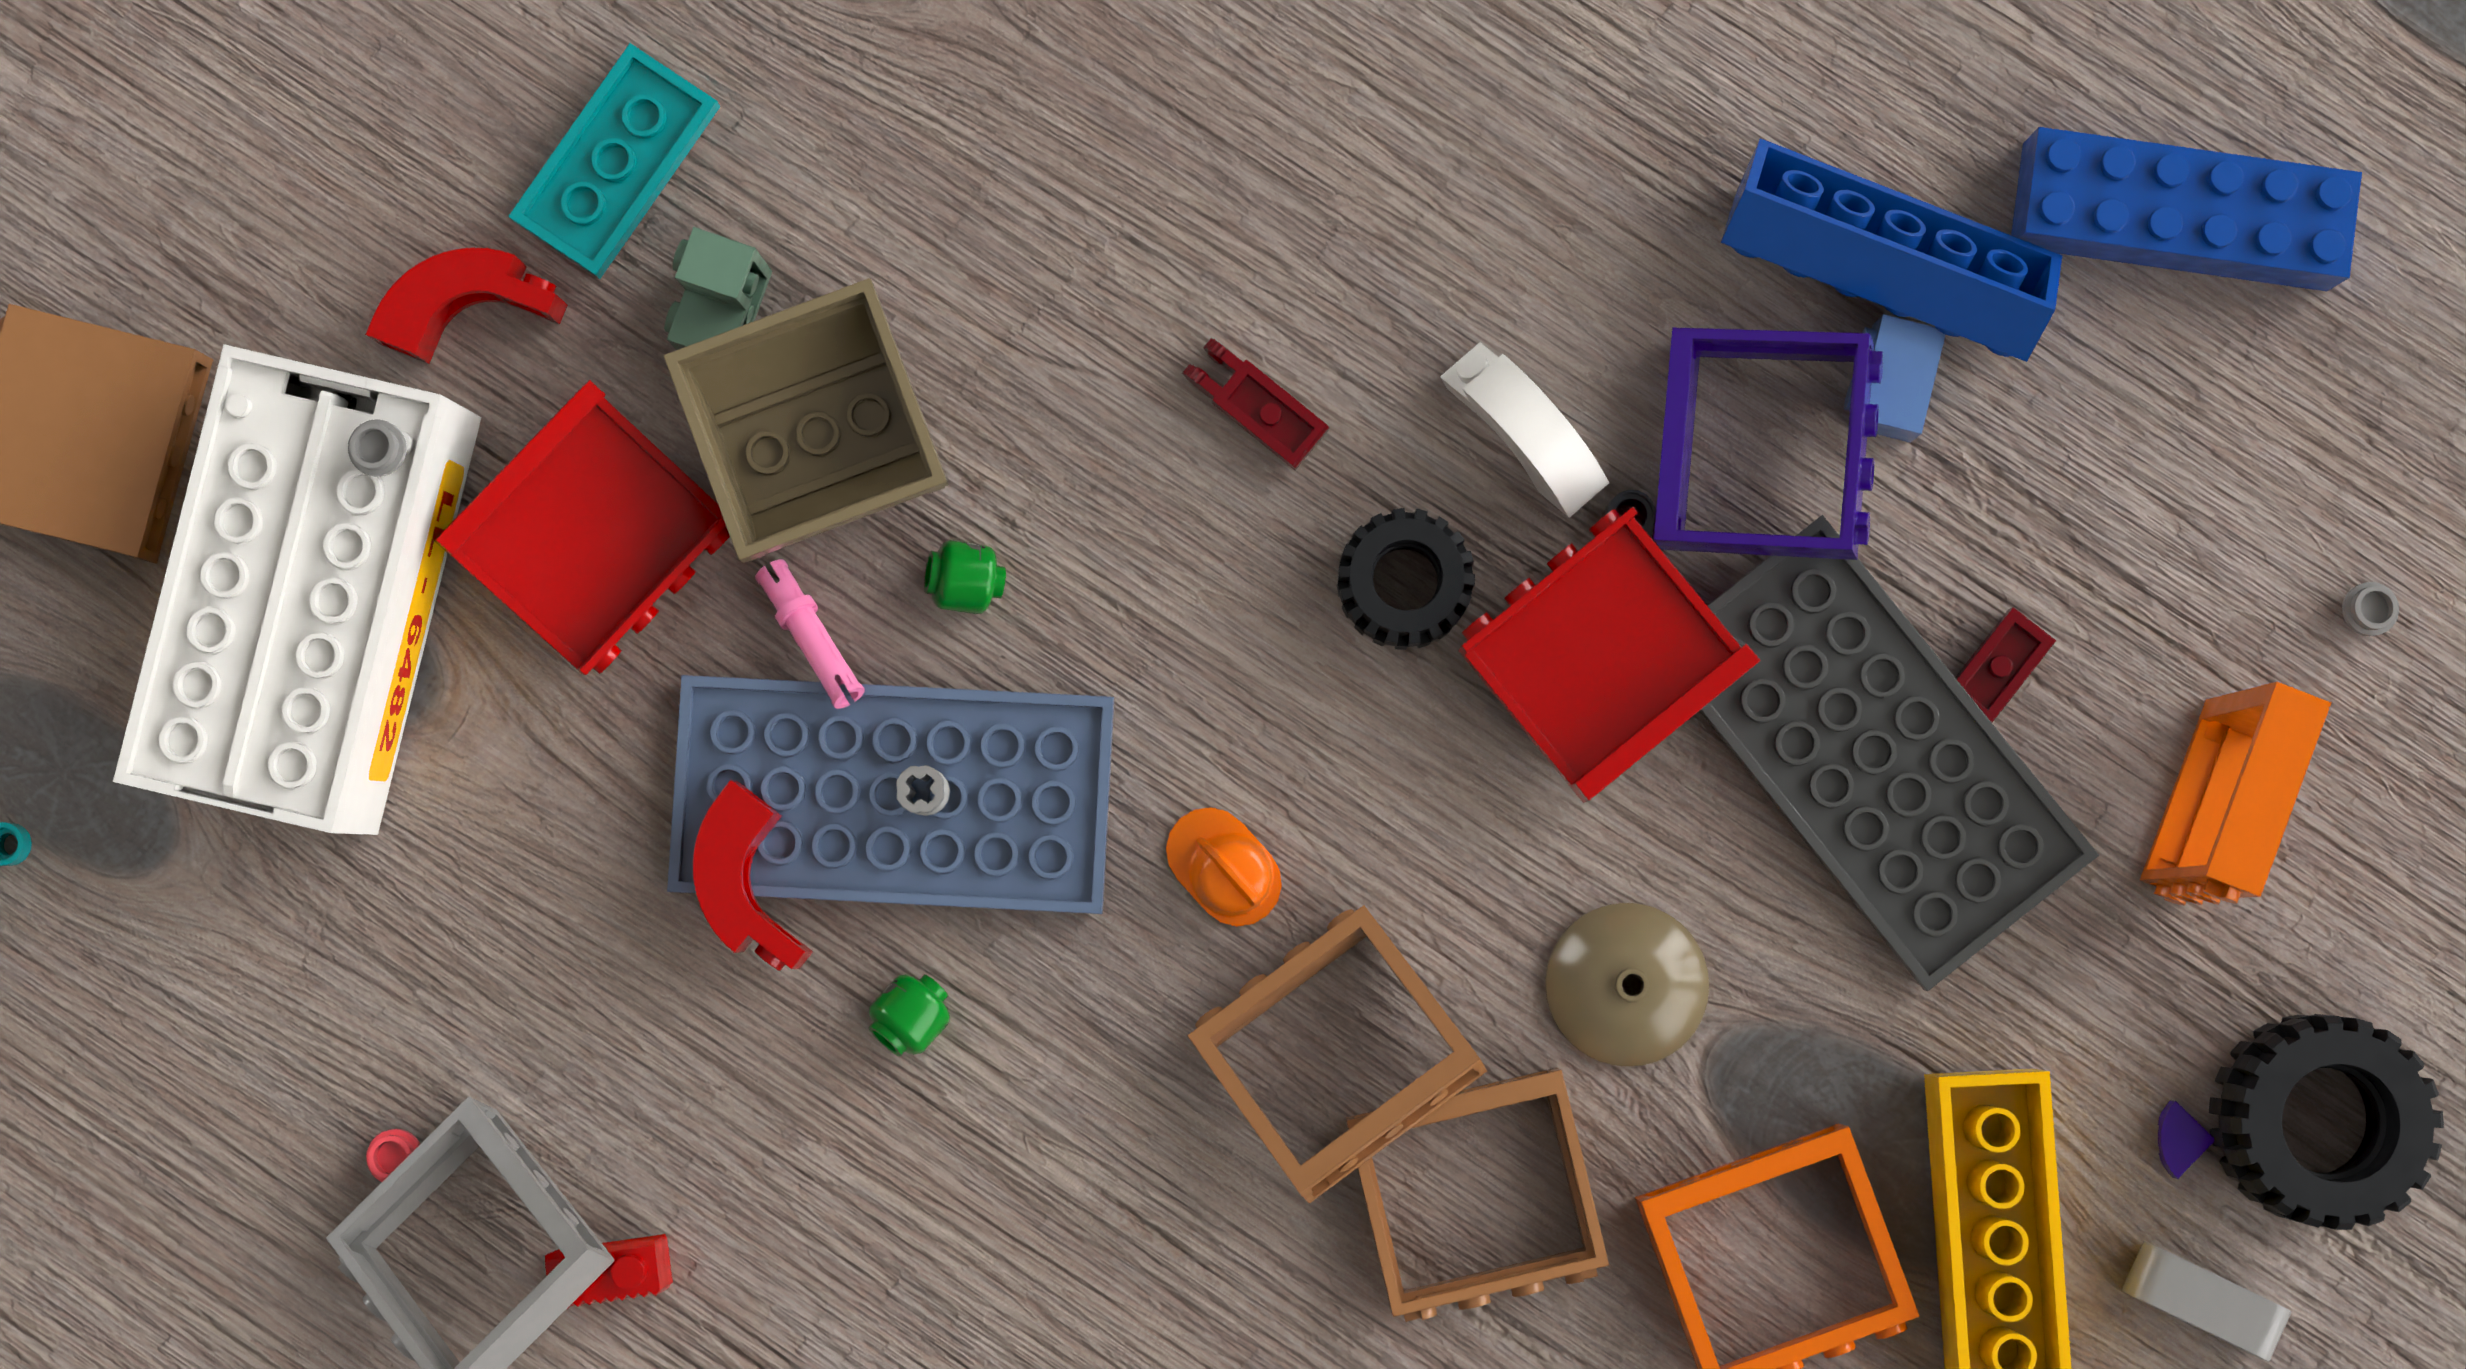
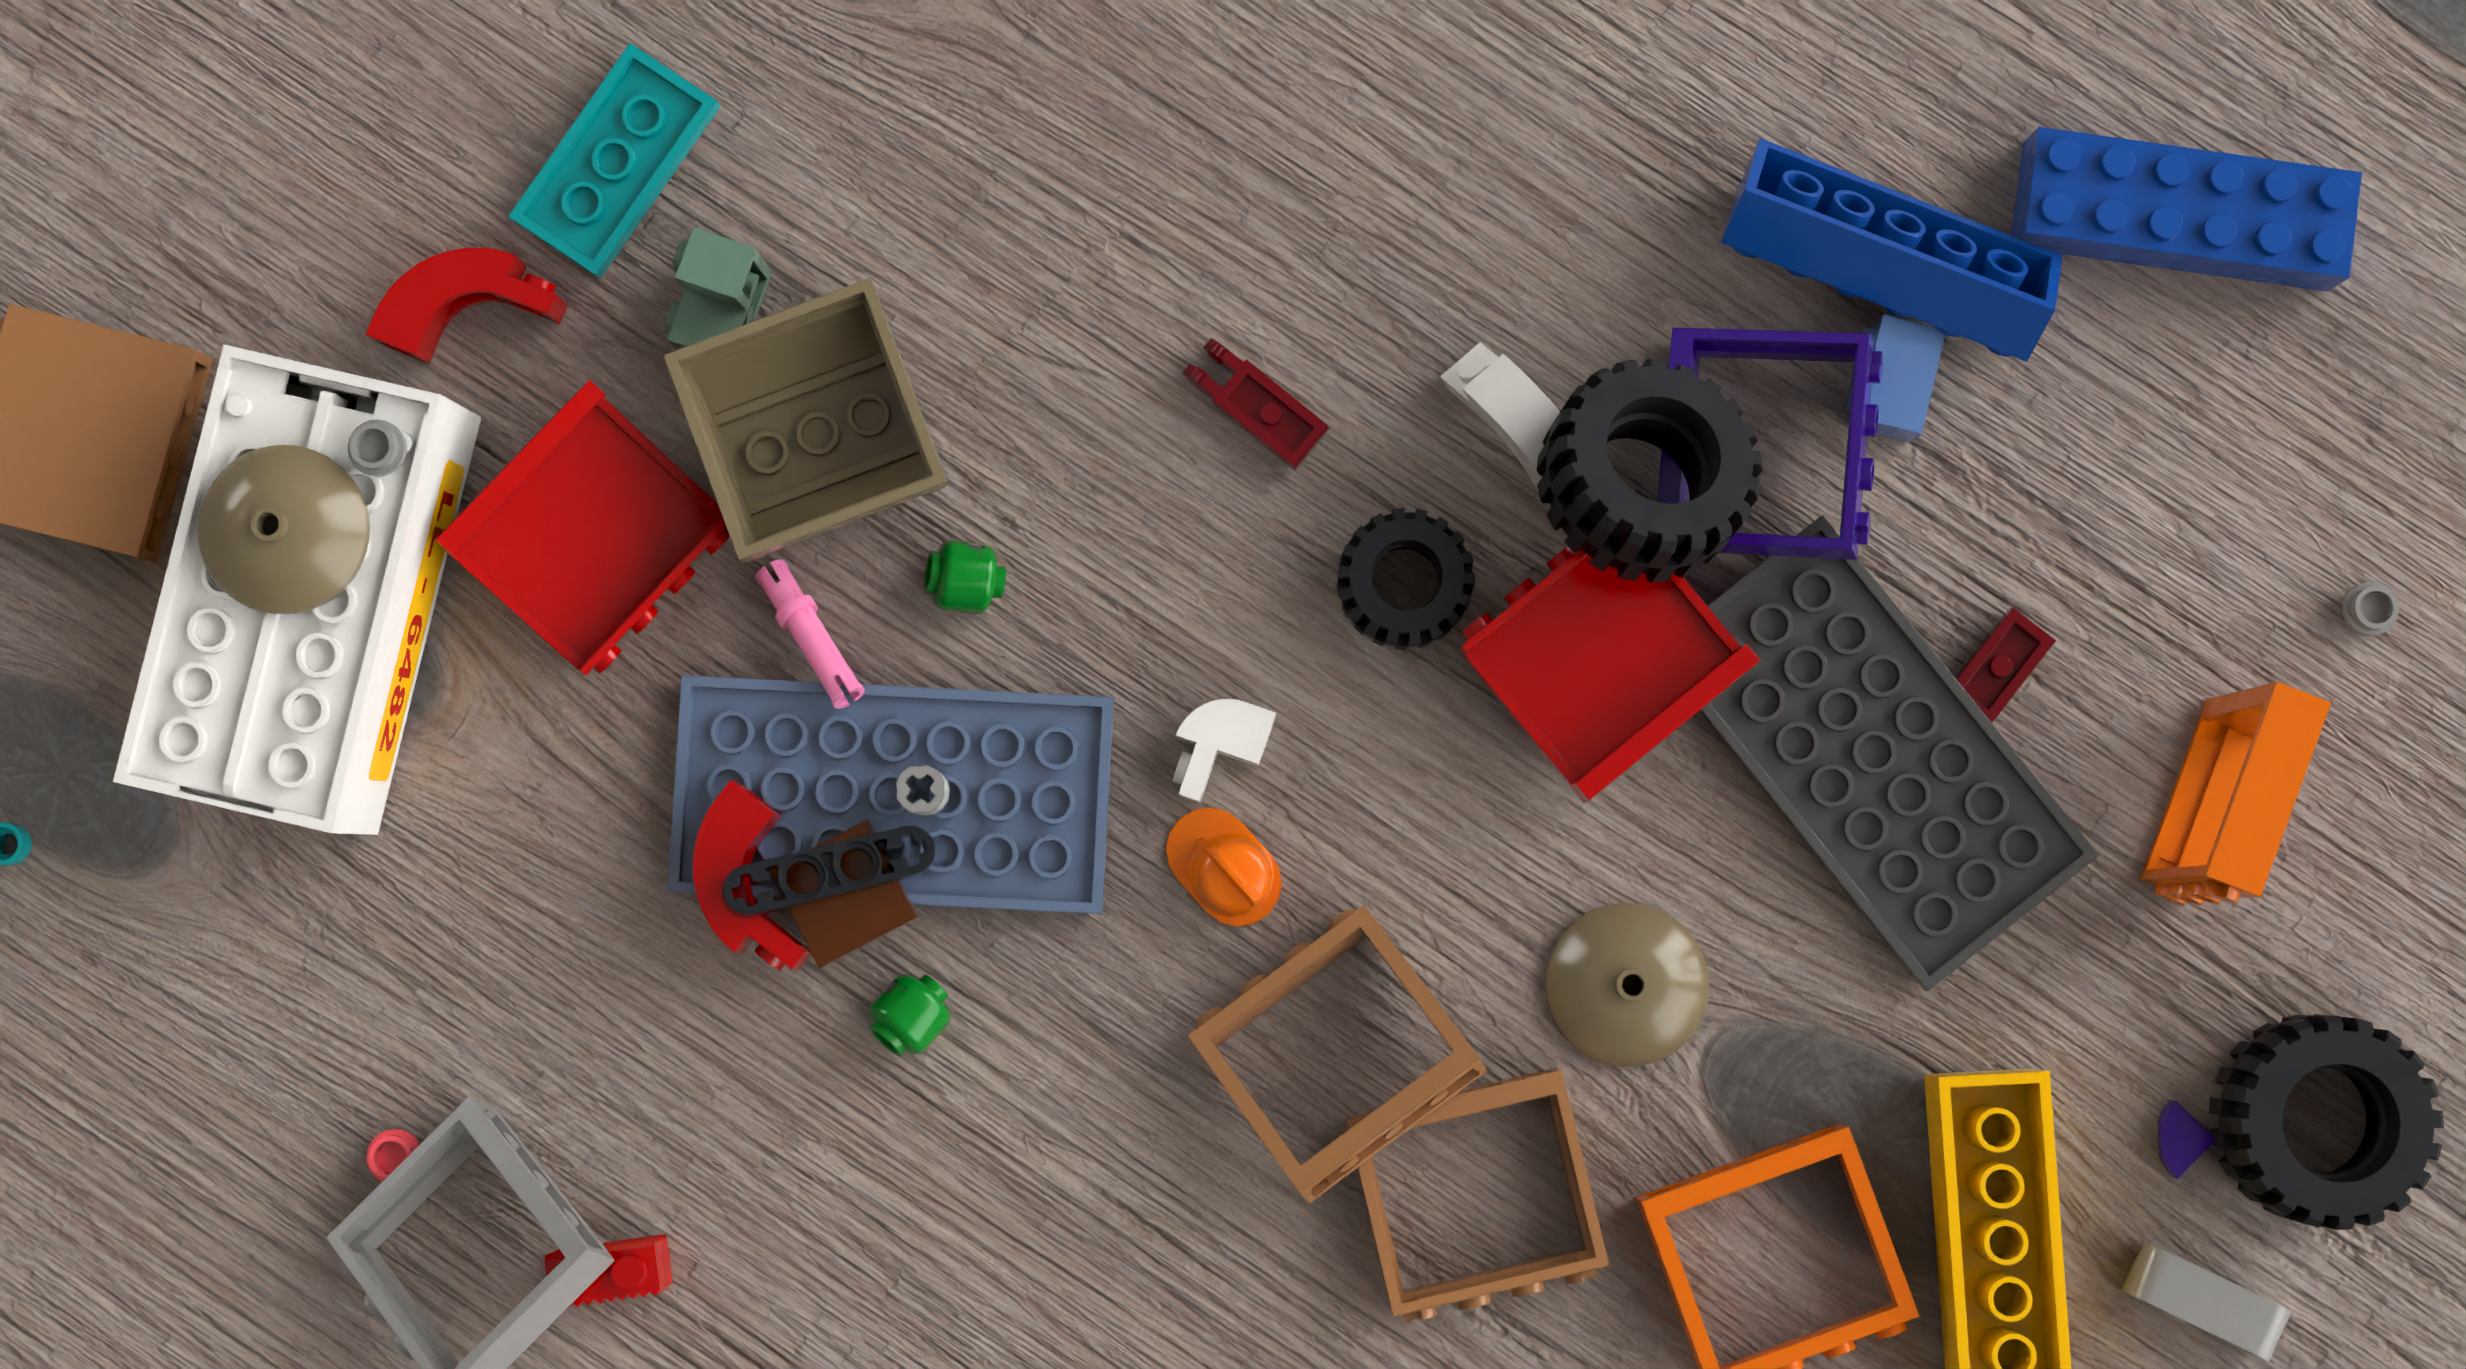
(318, 534): none -> dark tan dish
(827, 866): none -> black beam
(853, 919): none -> reddish brown tile
(1222, 728): none -> white brick
(1684, 421): none -> black tyre

